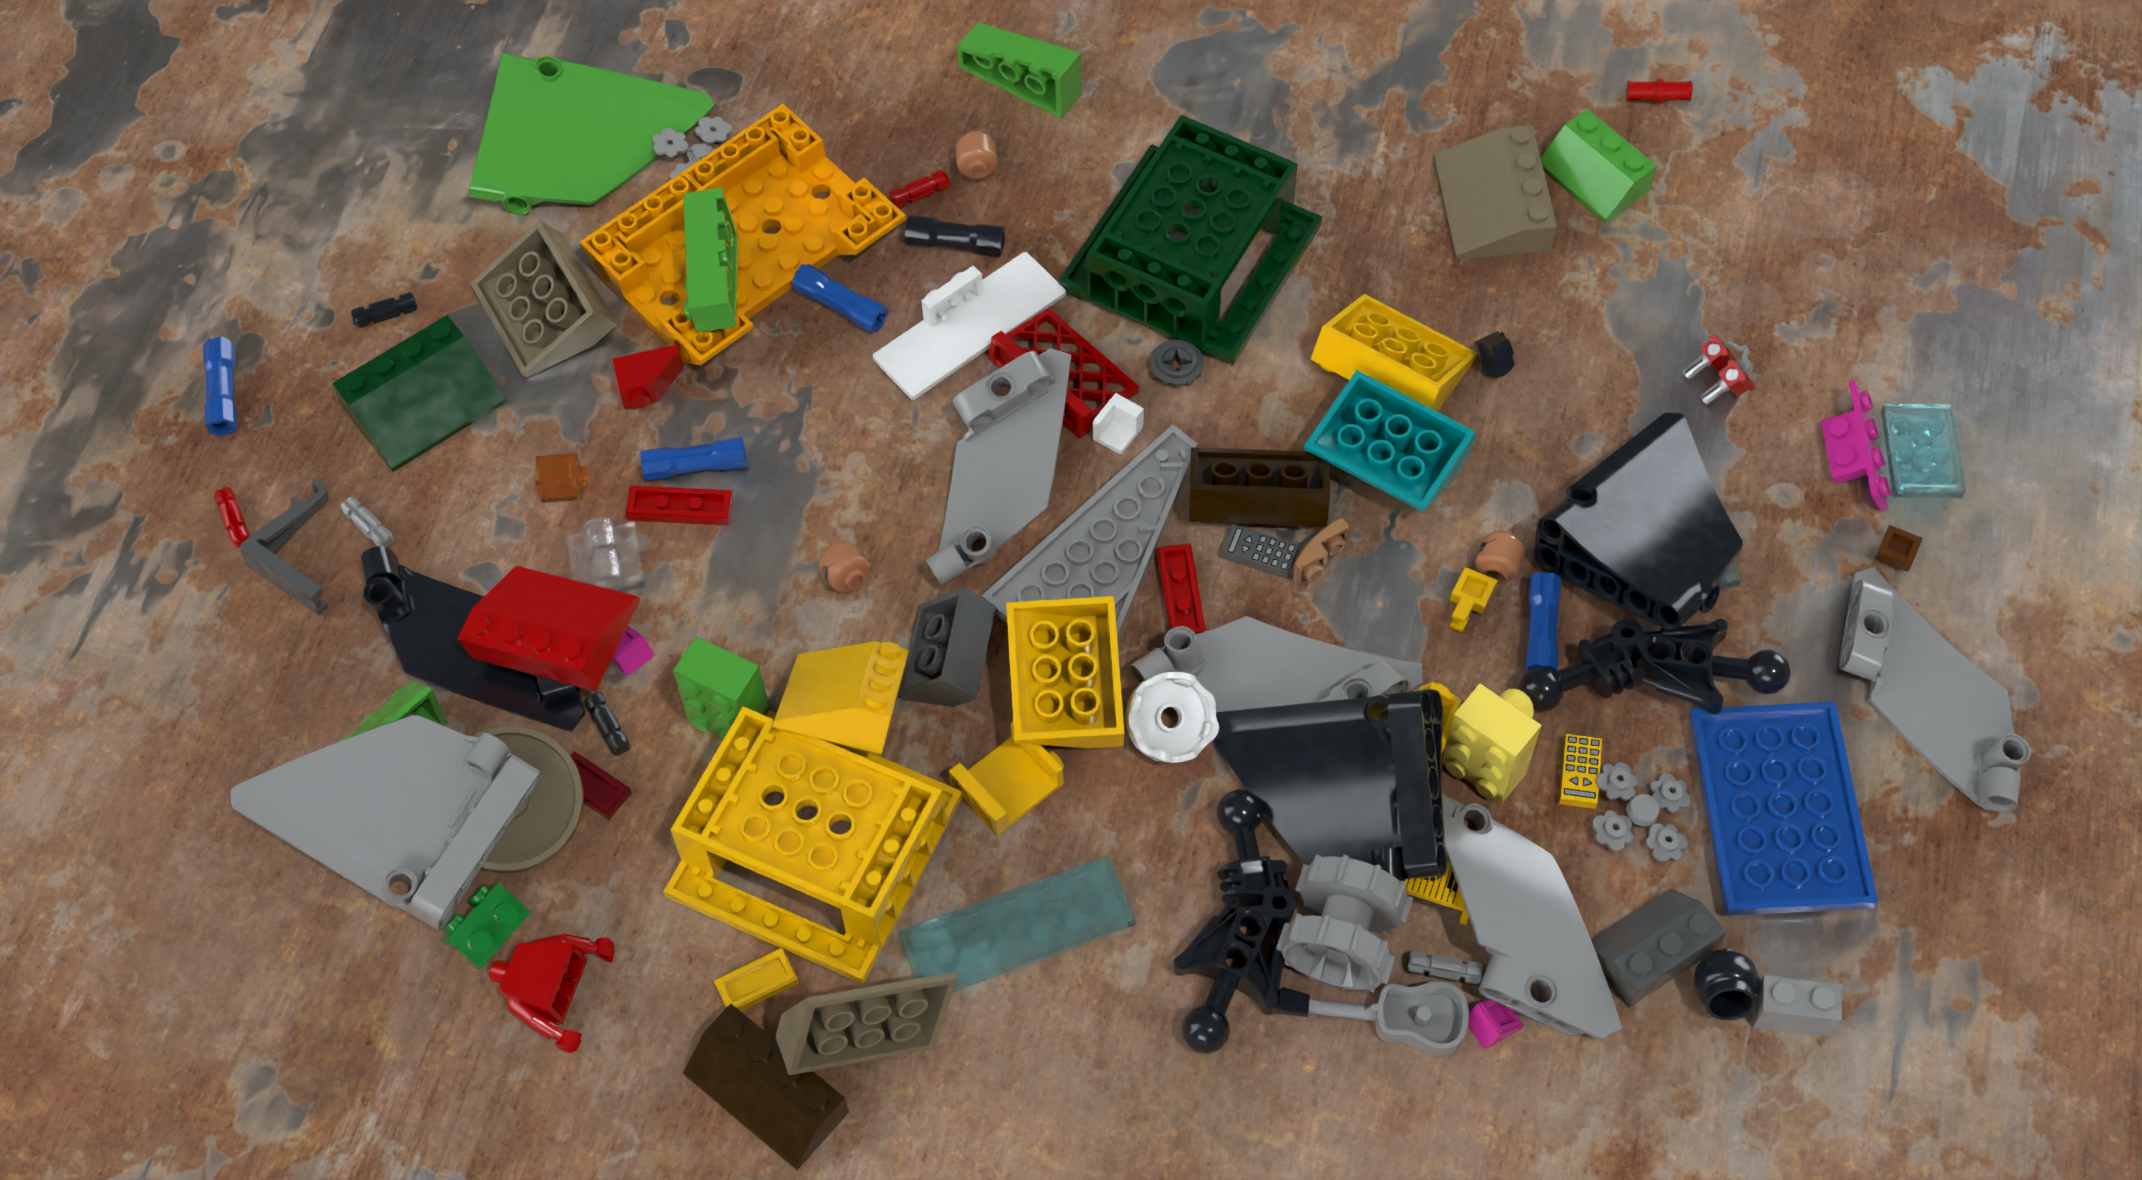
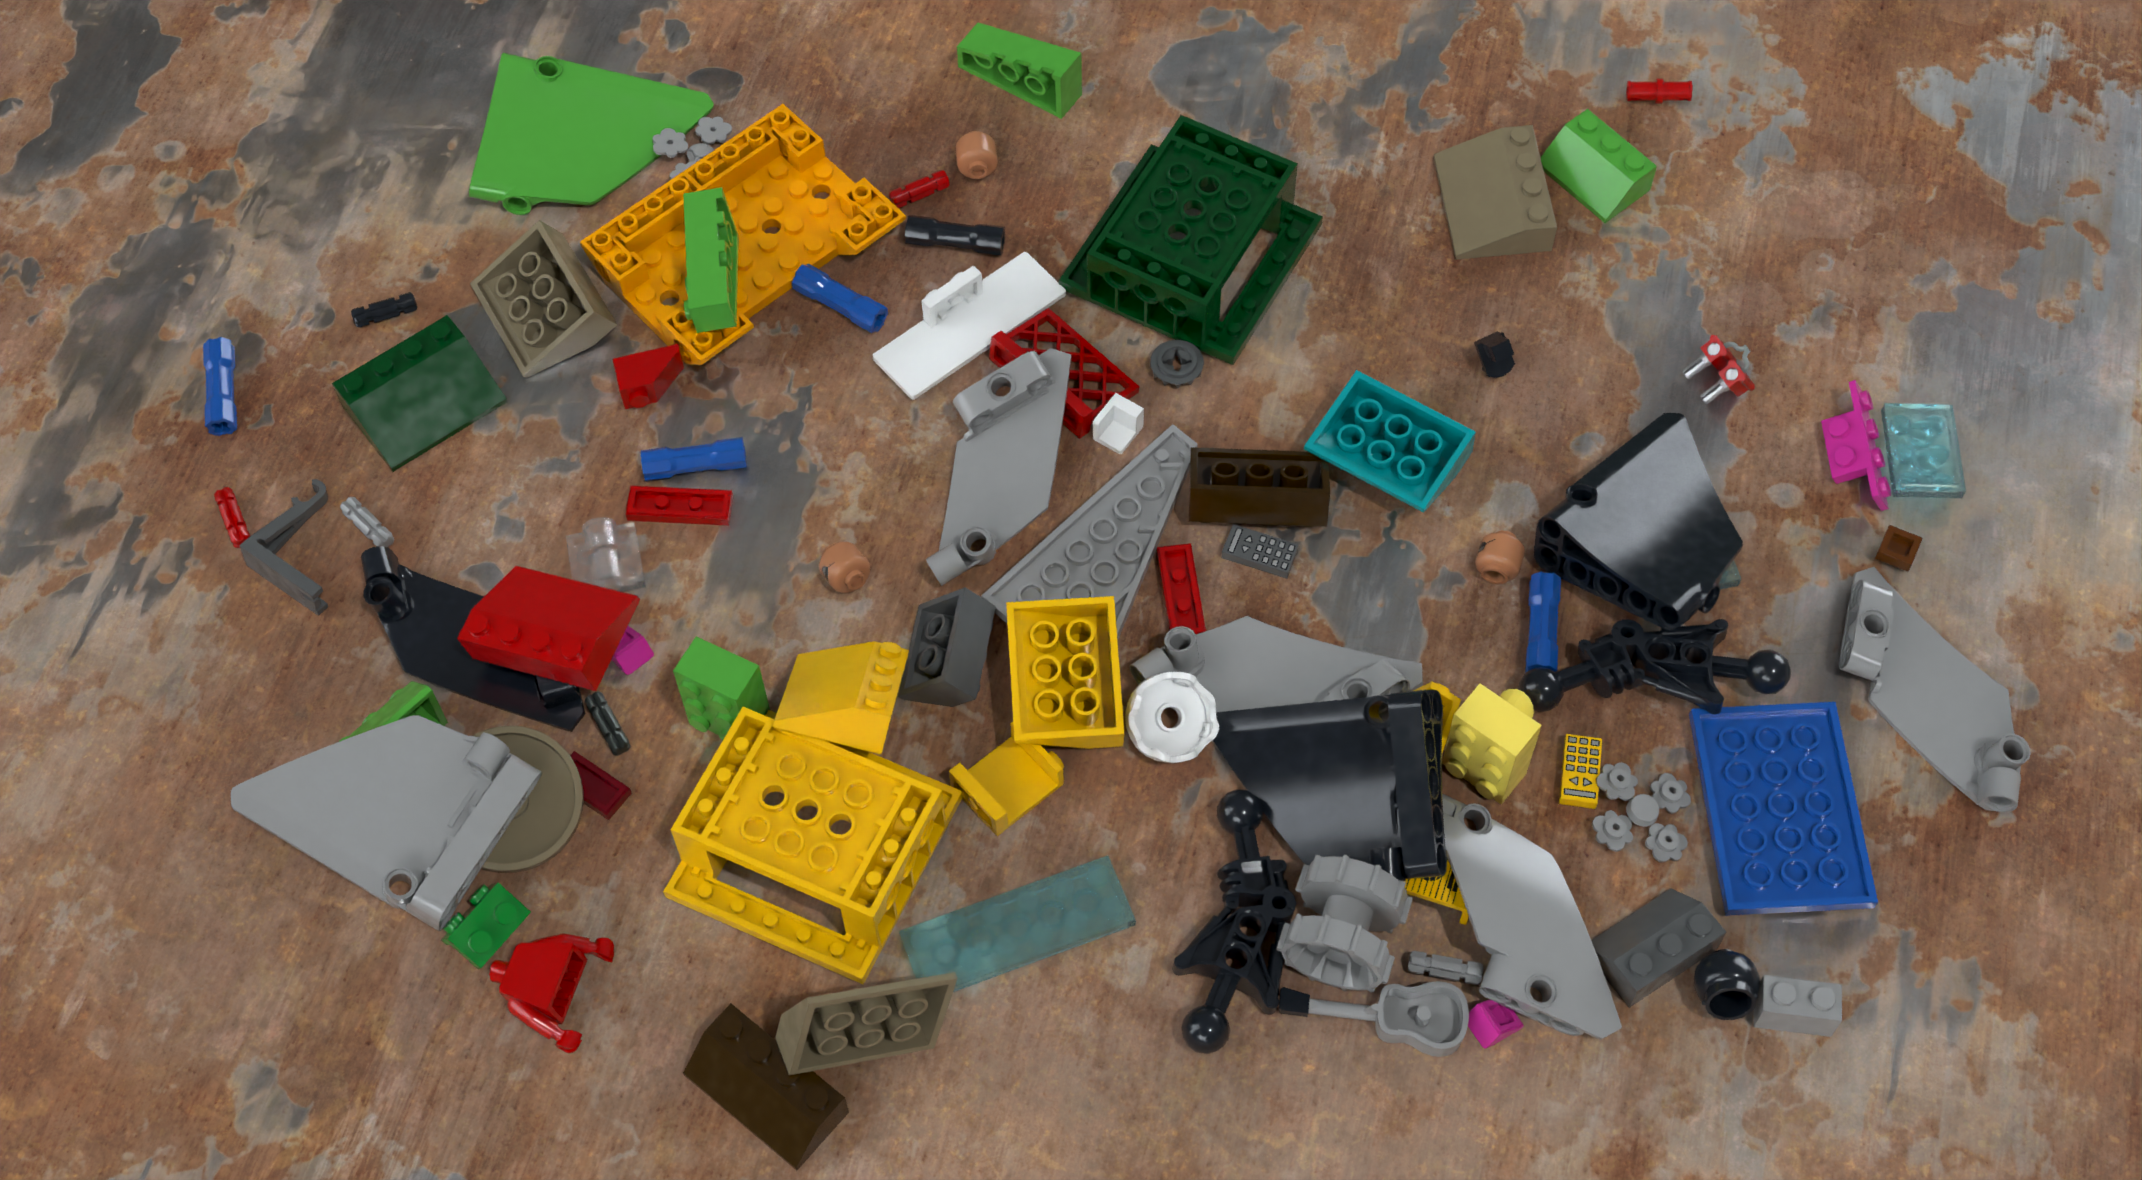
(560, 477): clear orange brick -> none
(757, 981): yellow tile -> none
(1313, 558): medium nougat slope -> none
(1392, 351): yellow slope -> none
(1470, 594): yellow plate -> none

